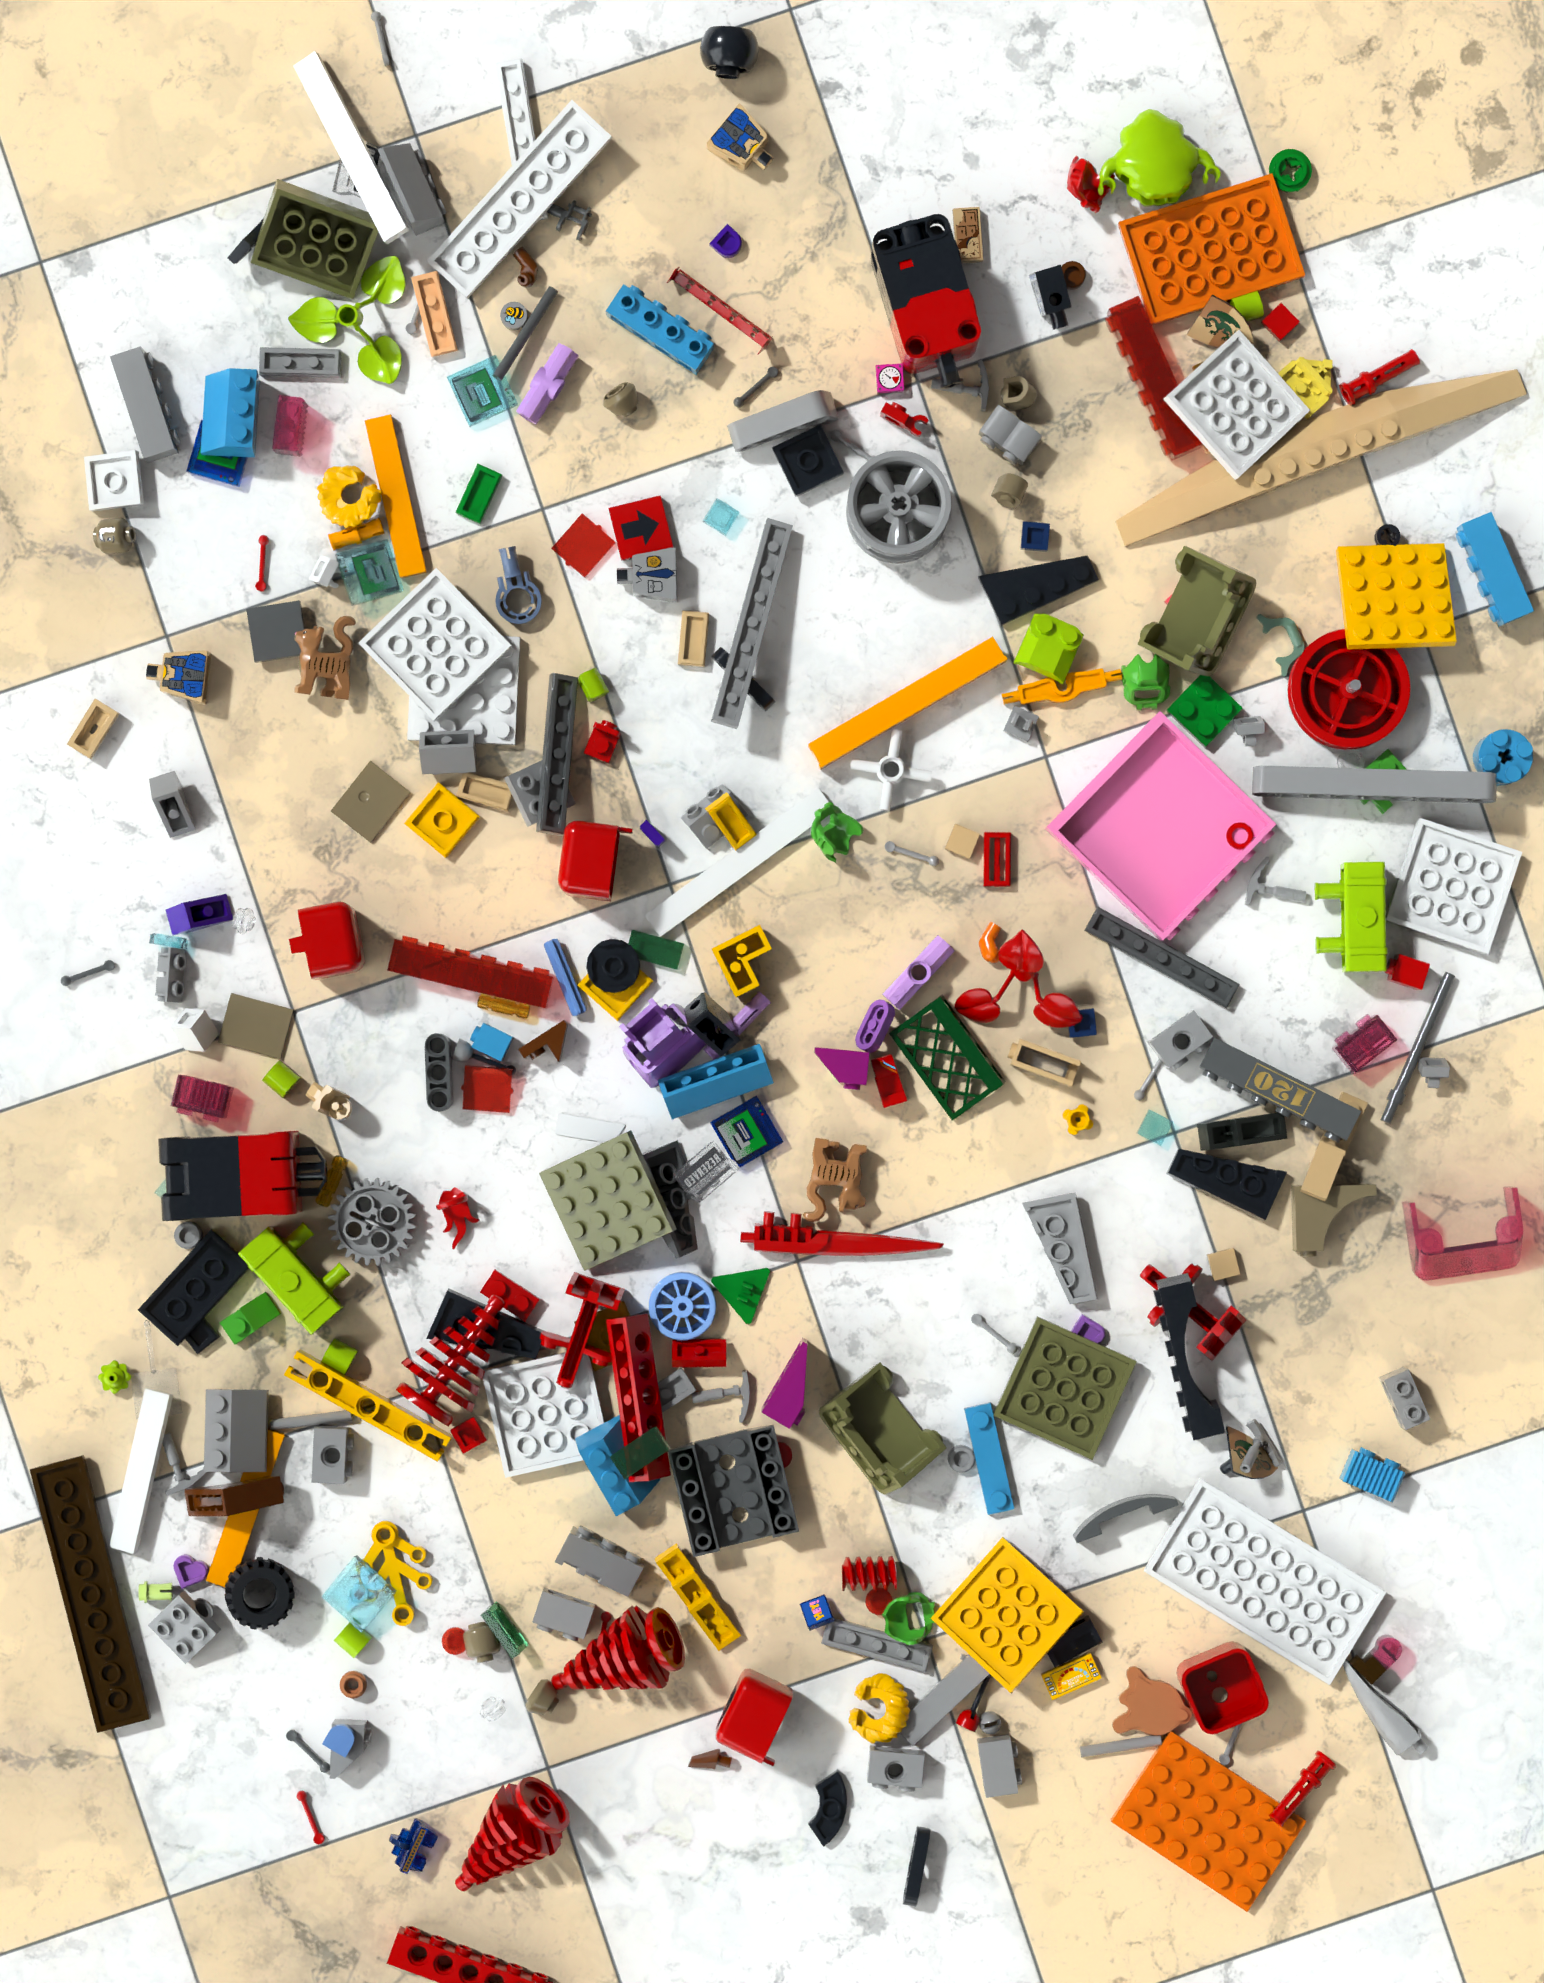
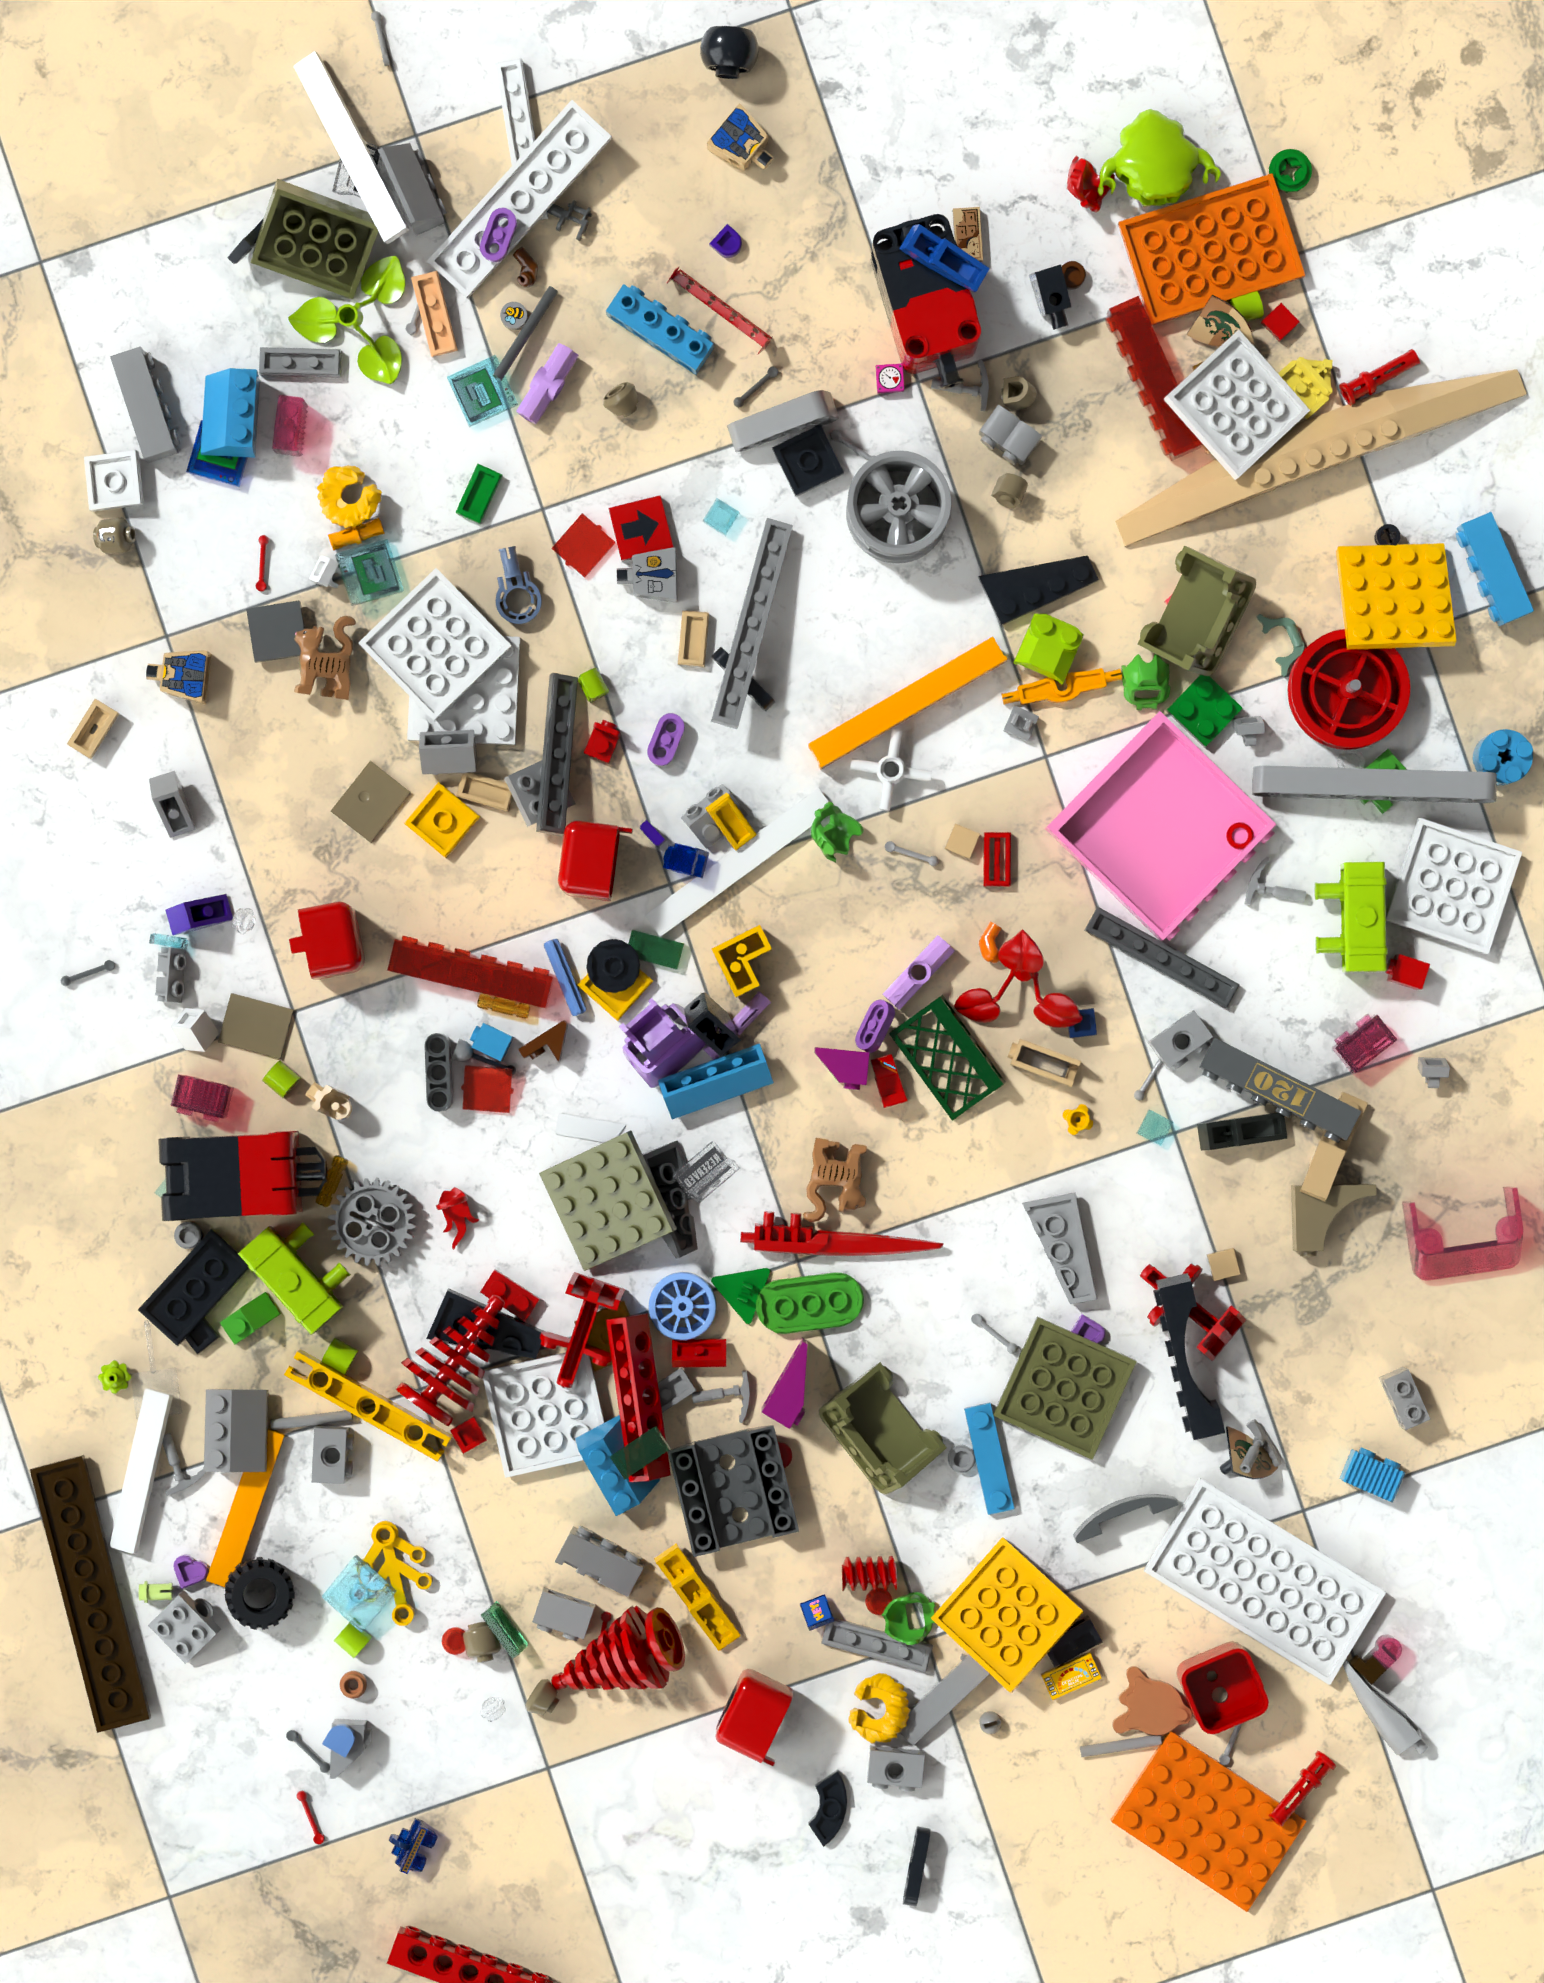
(234, 1497): reddish brown arch -> none
(395, 496): light orange tile -> none
(497, 235): none -> medium lavender plate
(516, 1831): red plant -> none
(664, 739): none -> medium lavender plate
(685, 860): none -> clear blue window
(710, 1760): reddish brown bar -> none
(746, 1131): tile -> none
(809, 1302): none -> bright green tile
(897, 415): red plate -> none
(944, 258): none -> blue slope
(969, 1718): hinge -> none
(998, 1766): light grey brick -> none
(1035, 536): dark blue plate -> none
(1235, 1183): black wing -> none
(1397, 1095): dark grey bar -> none

